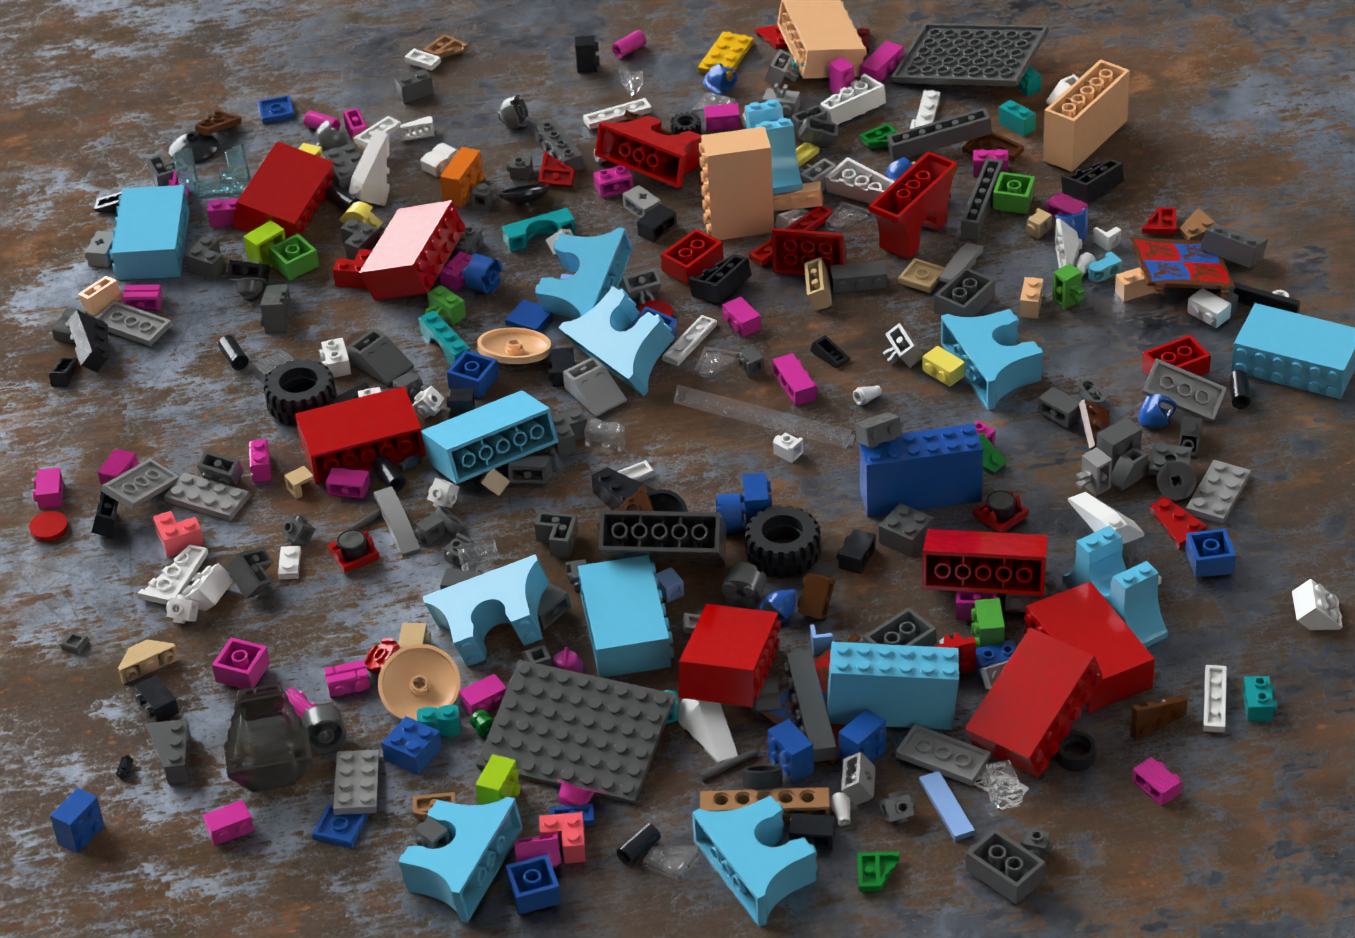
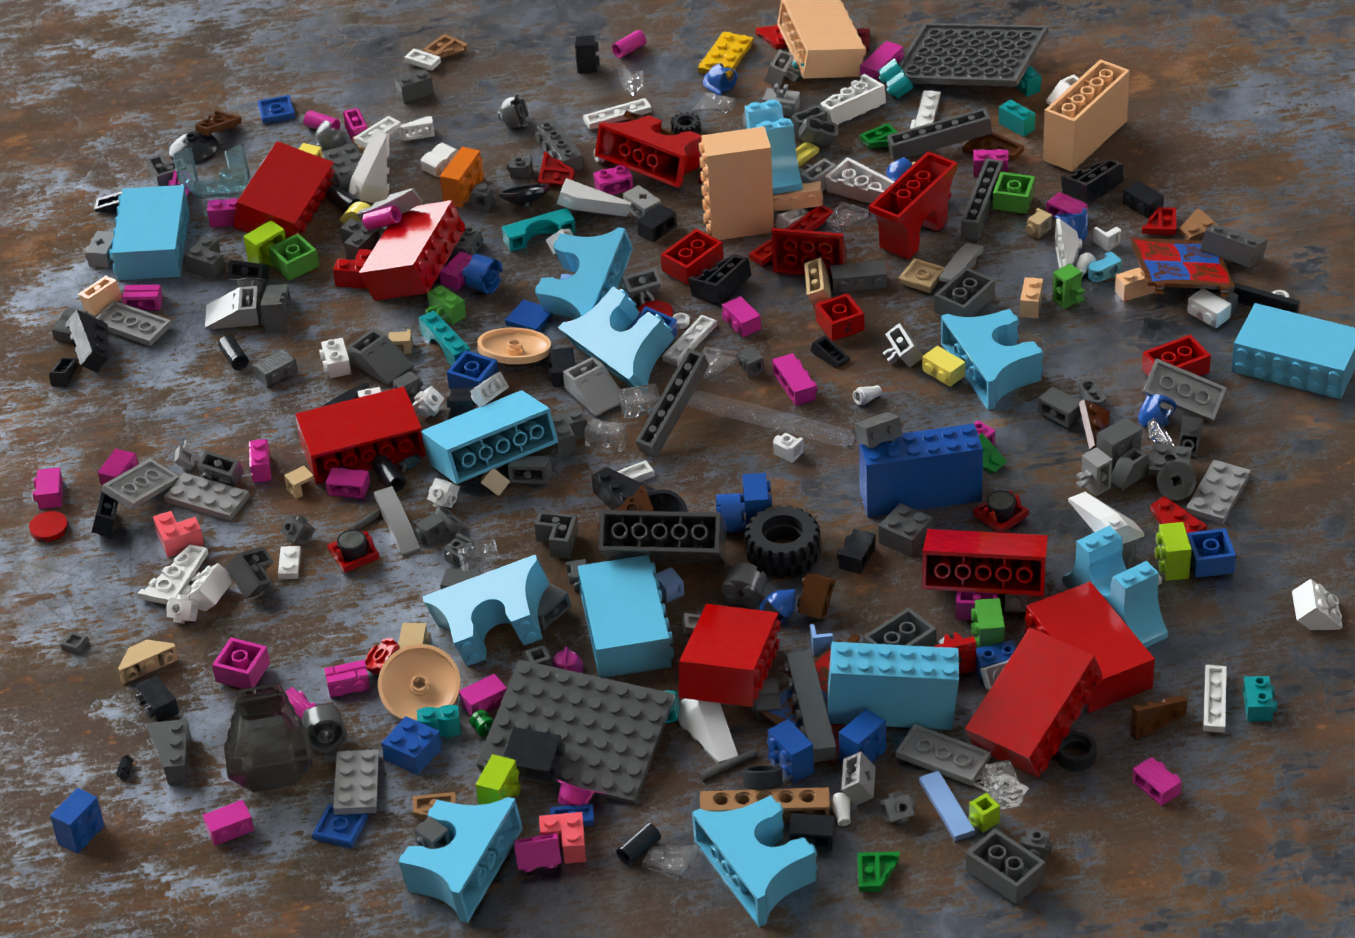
(184, 456): none -> light grey plate
(234, 309): none -> light grey slope
(294, 377): black tyre -> none
(381, 218): none -> dark pink pin
(403, 200): none -> slope
(403, 341): none -> tan brick
(489, 389): none -> white plate
(533, 884): blue brick -> none
(535, 753): none -> black brick
(587, 199): none -> white wedge
(638, 400): none -> clear brick
(672, 403): none -> dark grey brick
(683, 320): none -> white tile
(722, 117): dark pink brick -> none
(839, 317): none -> red brick
(840, 74): dark pink brick -> none
(895, 78): none -> teal brick
(984, 812): none -> lime brick
(1142, 199): none -> black brick
(1158, 433): none -> clear wing
(1173, 551): none -> lime brick
(1239, 389): black pin -> none

